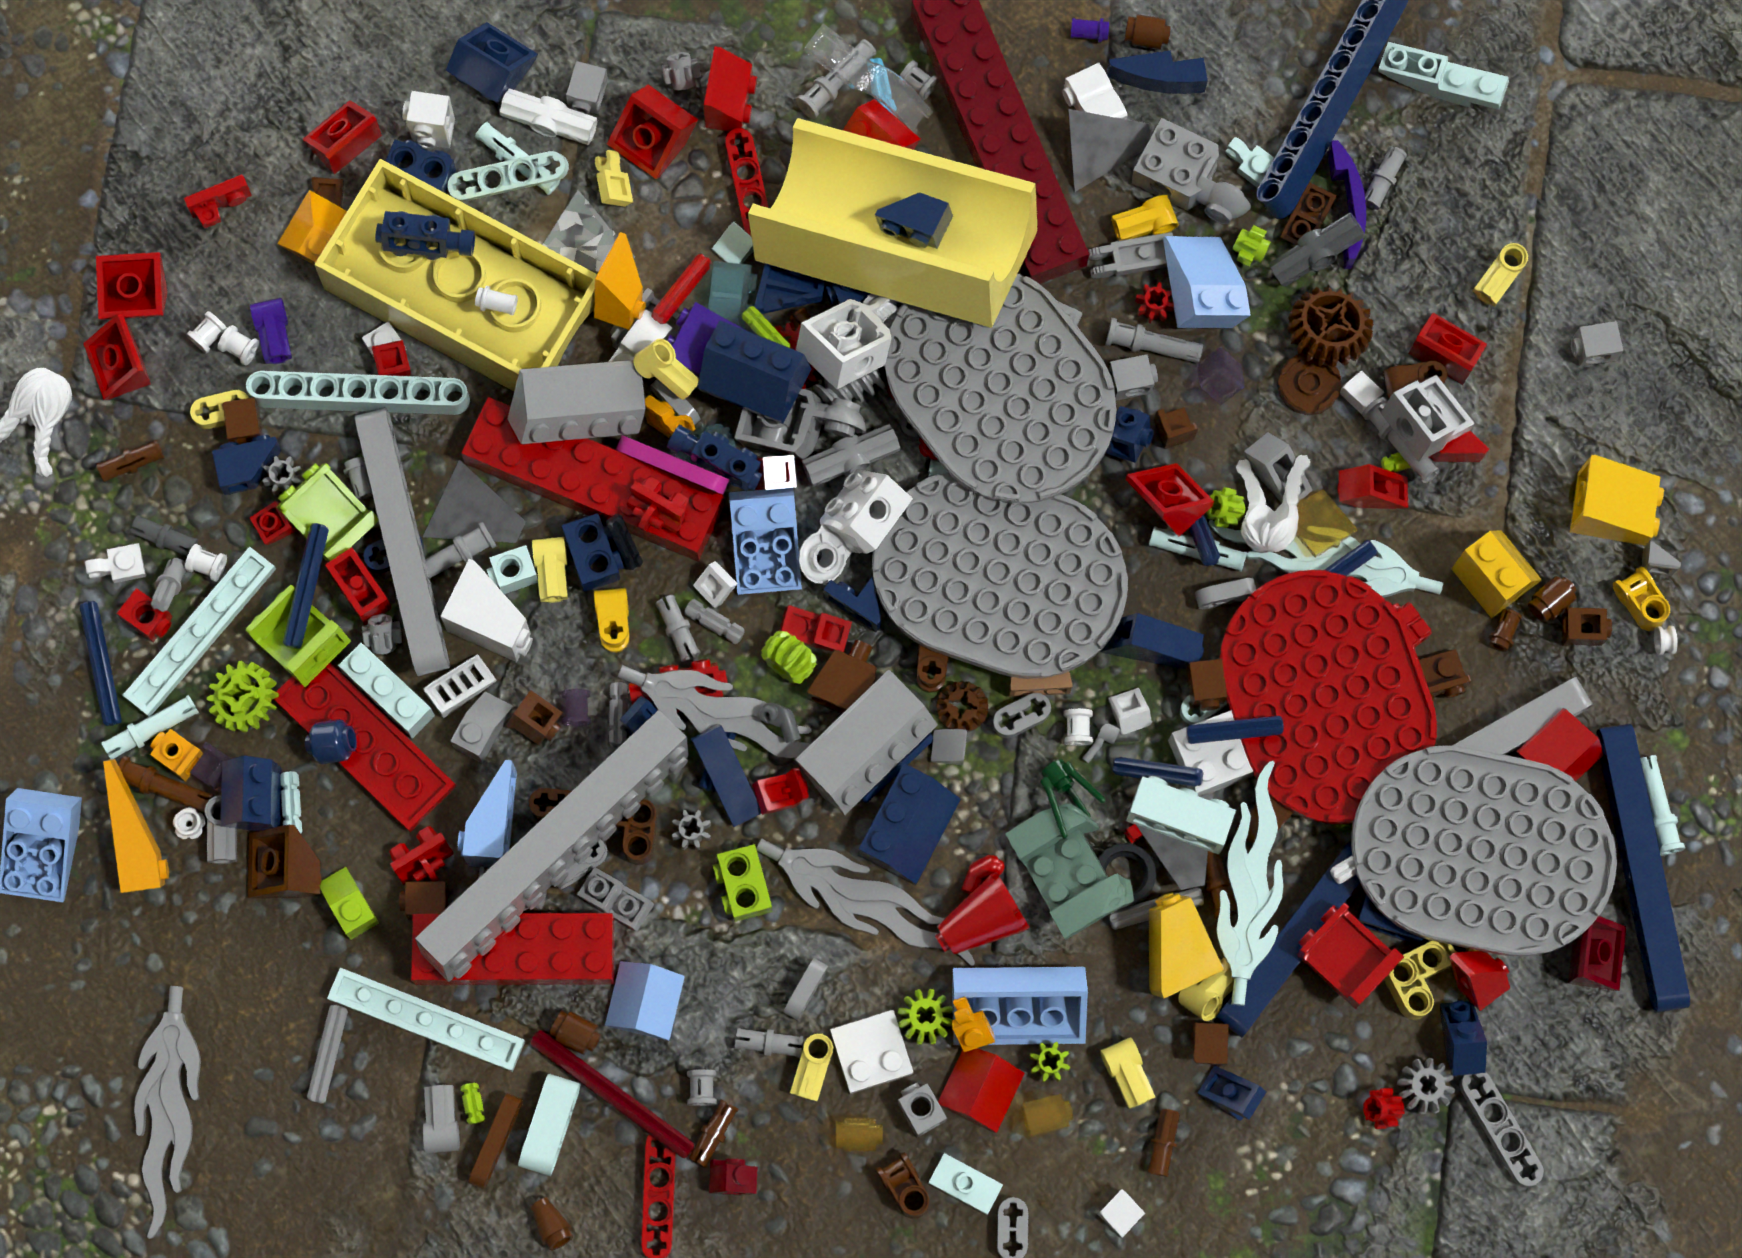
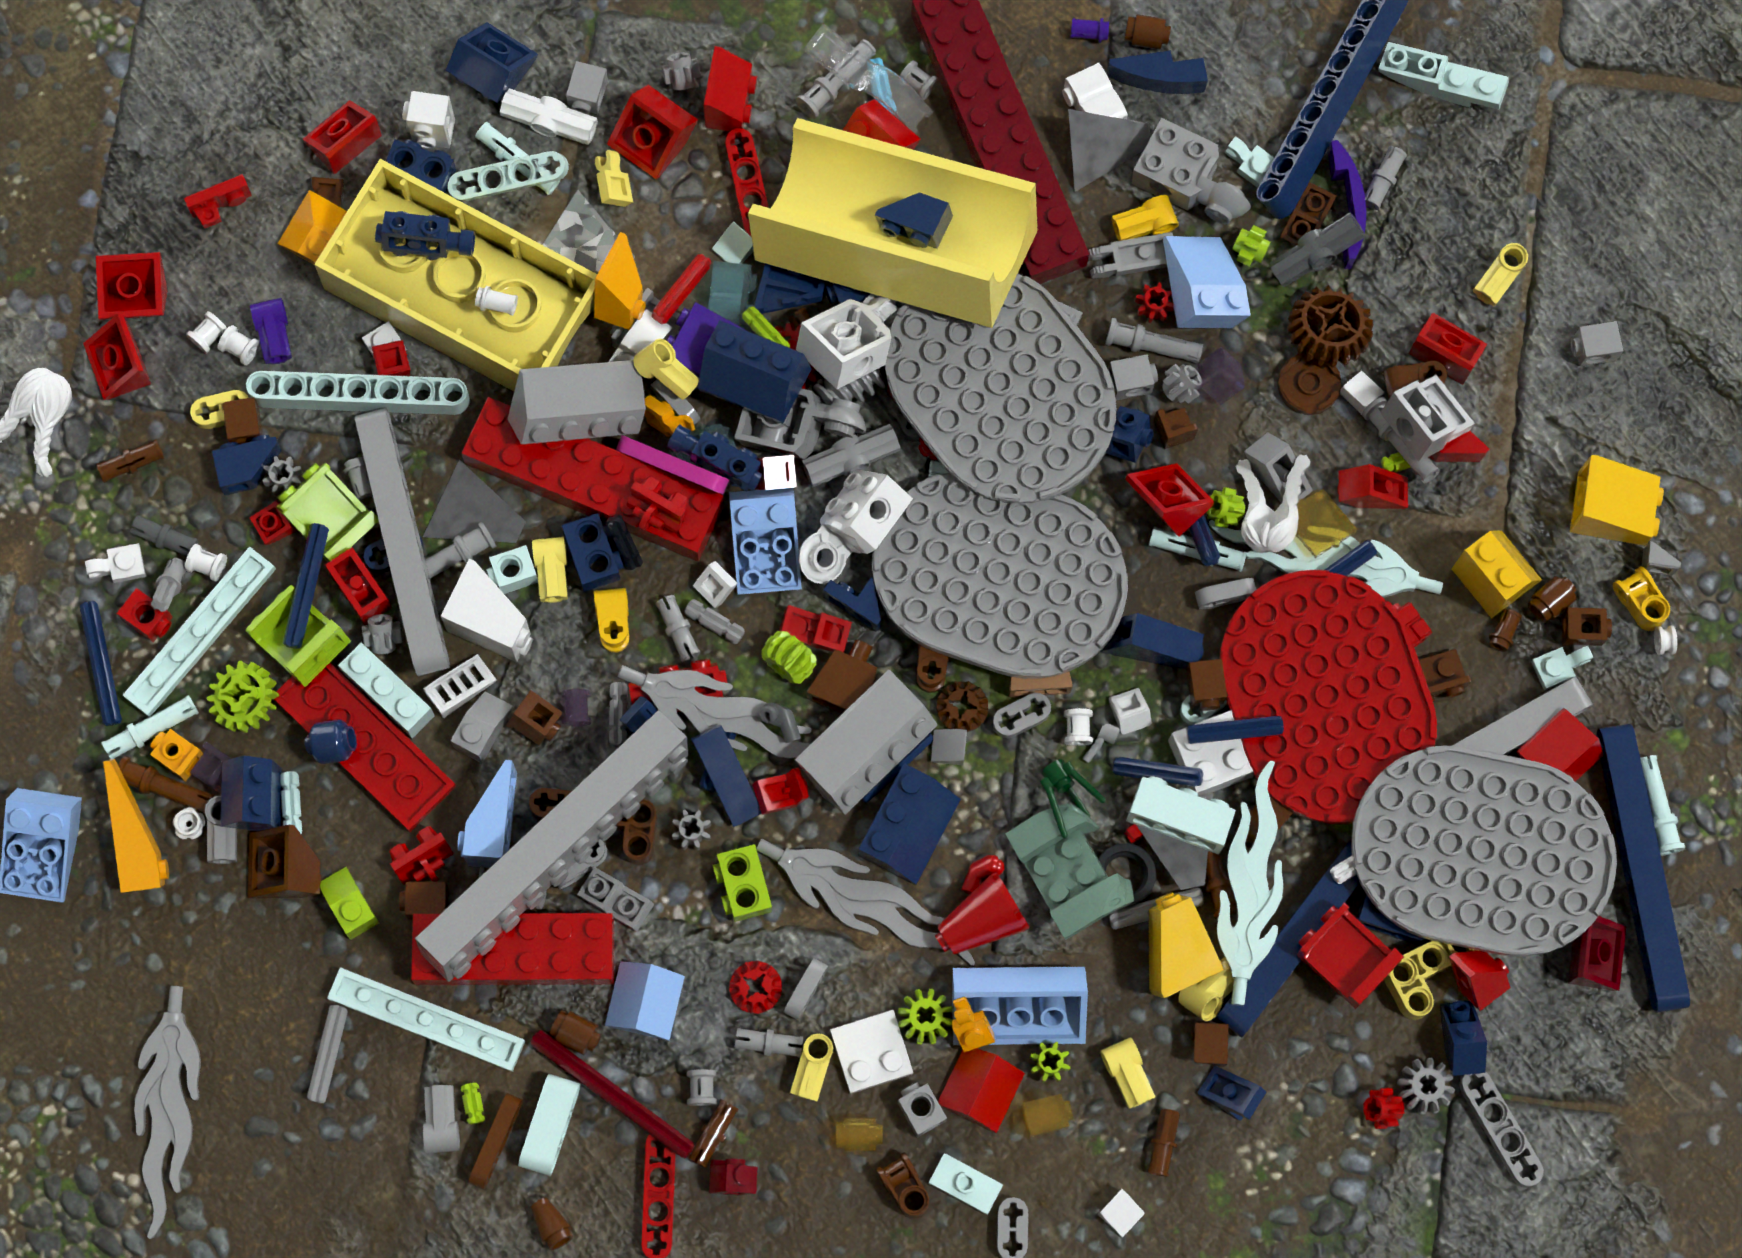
(757, 1002): none -> red gear
(1181, 383): none -> light grey gear
(1557, 668): none -> light aqua plate

